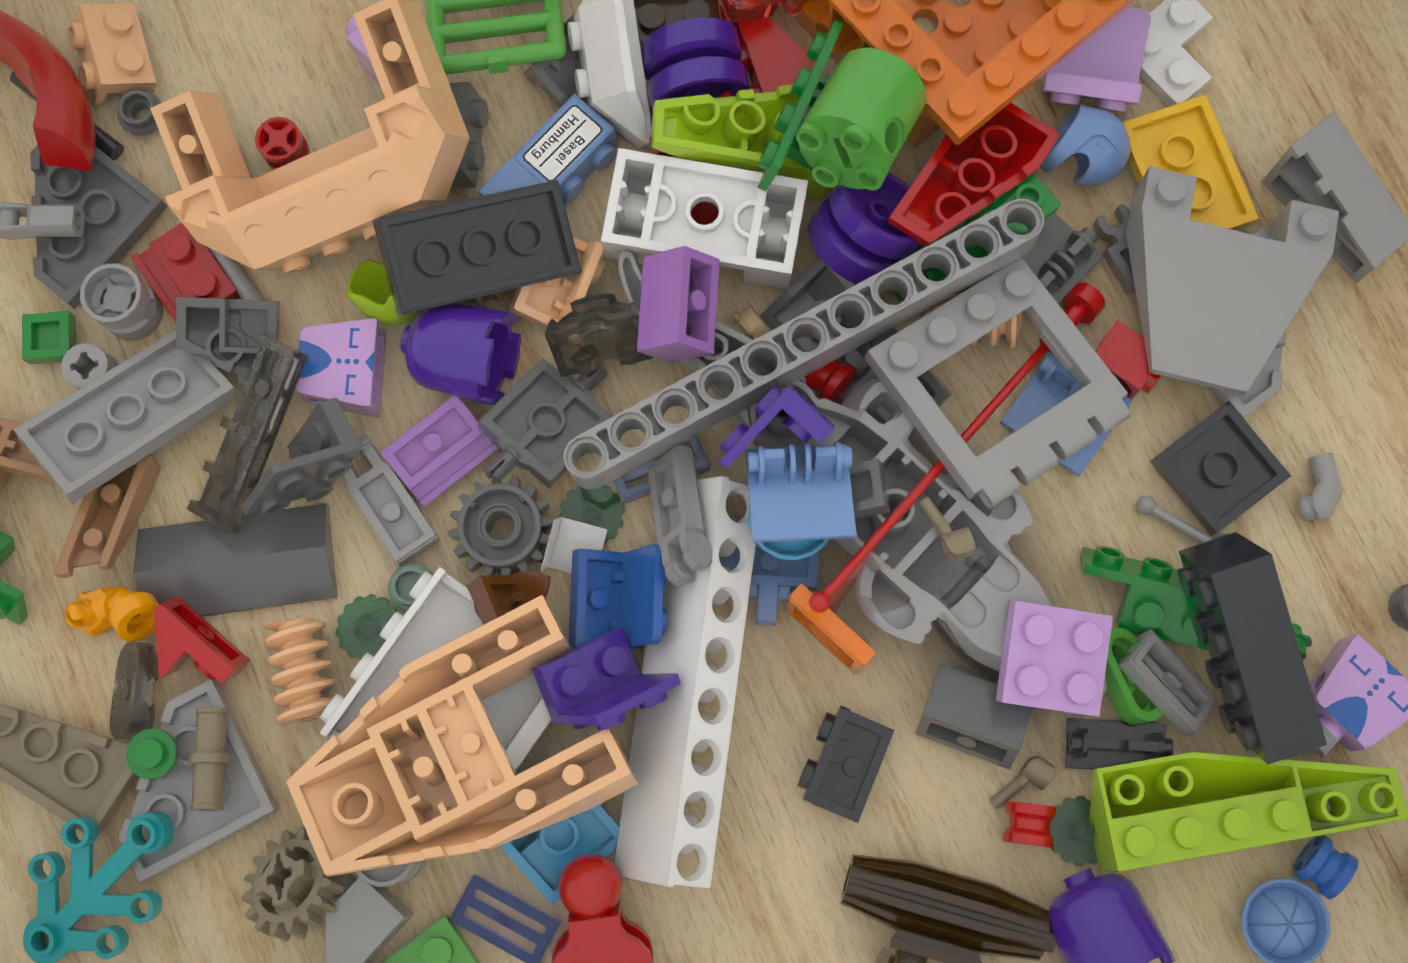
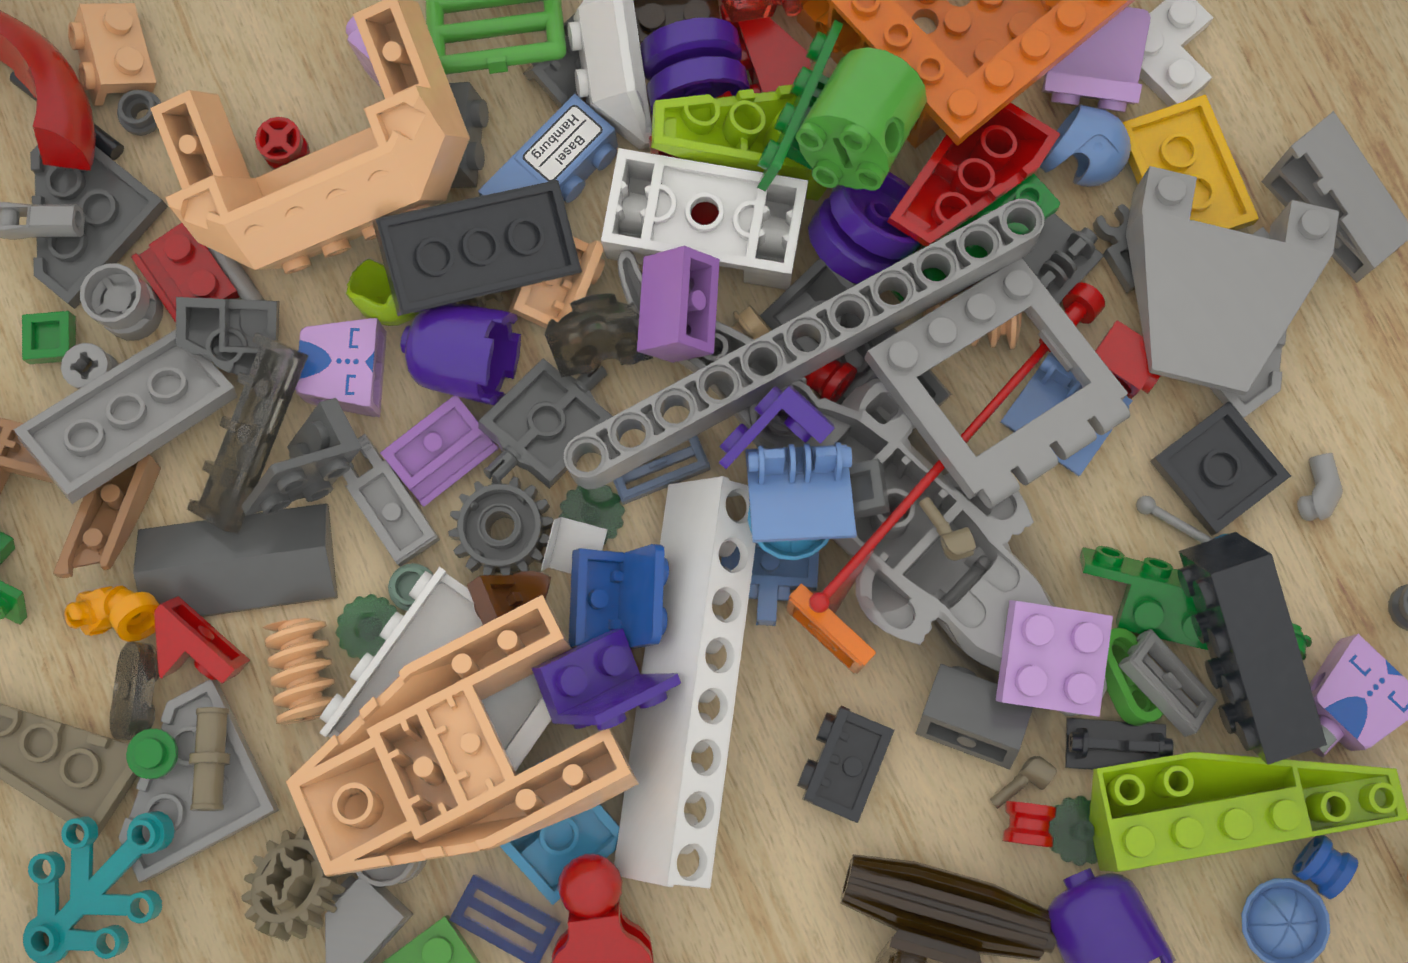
(678, 516): light grey hinge -> none

